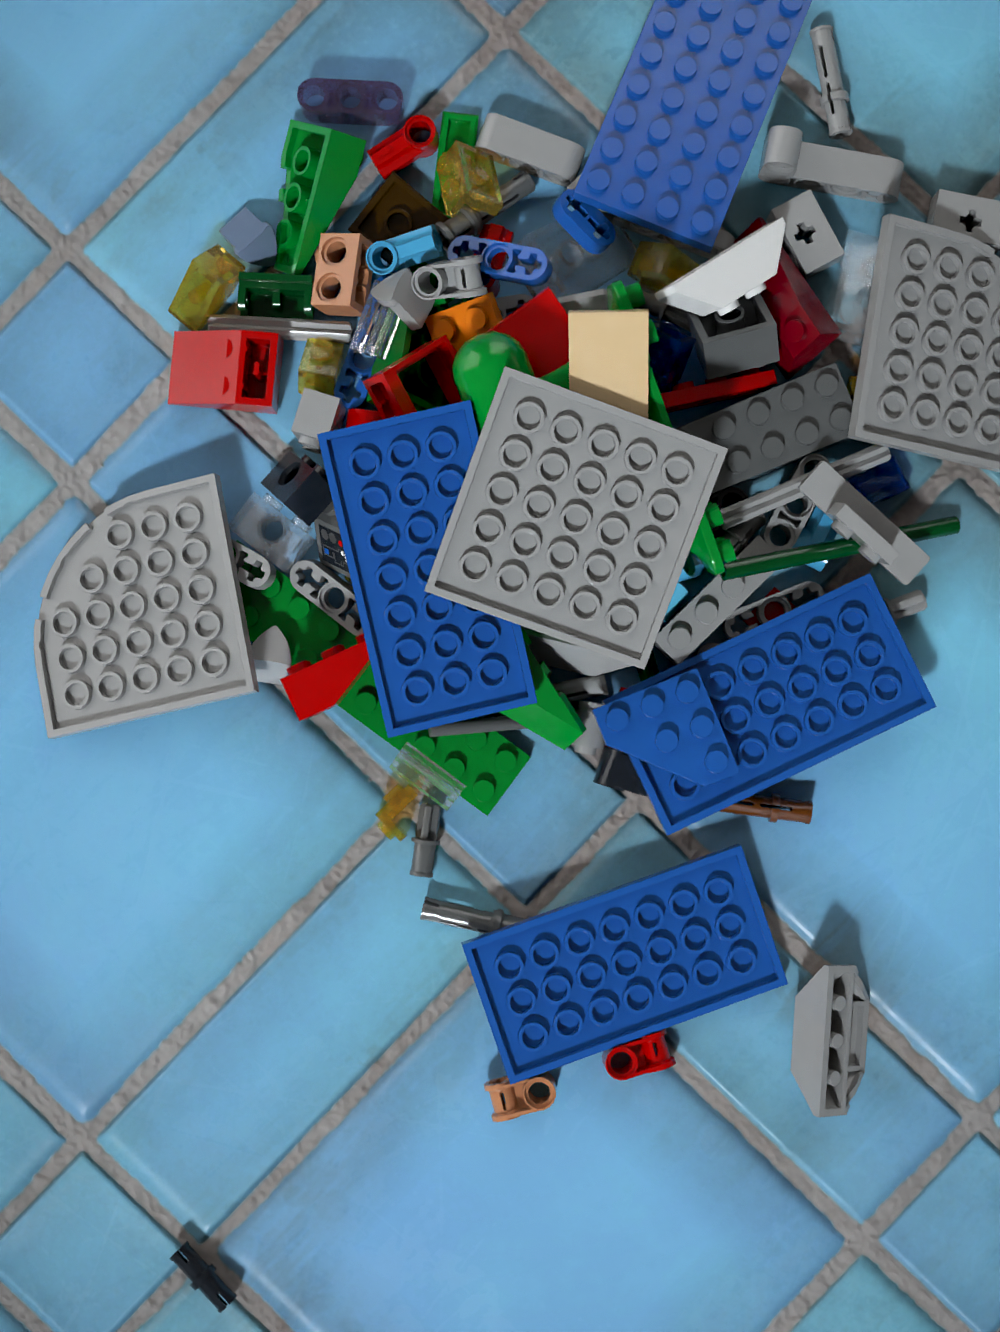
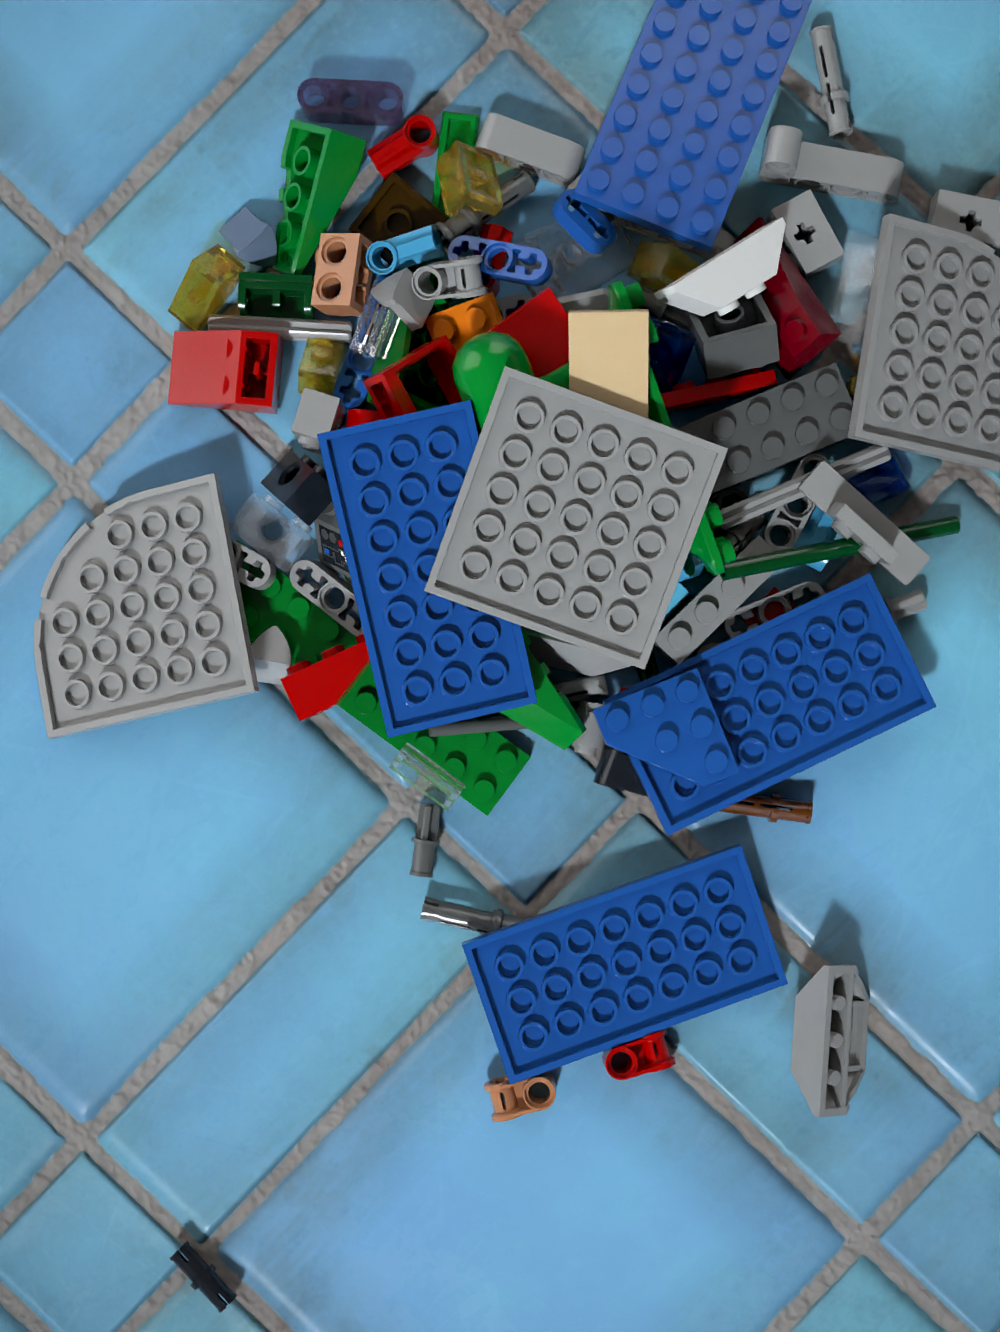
(396, 801): clear yellow bracket -> none

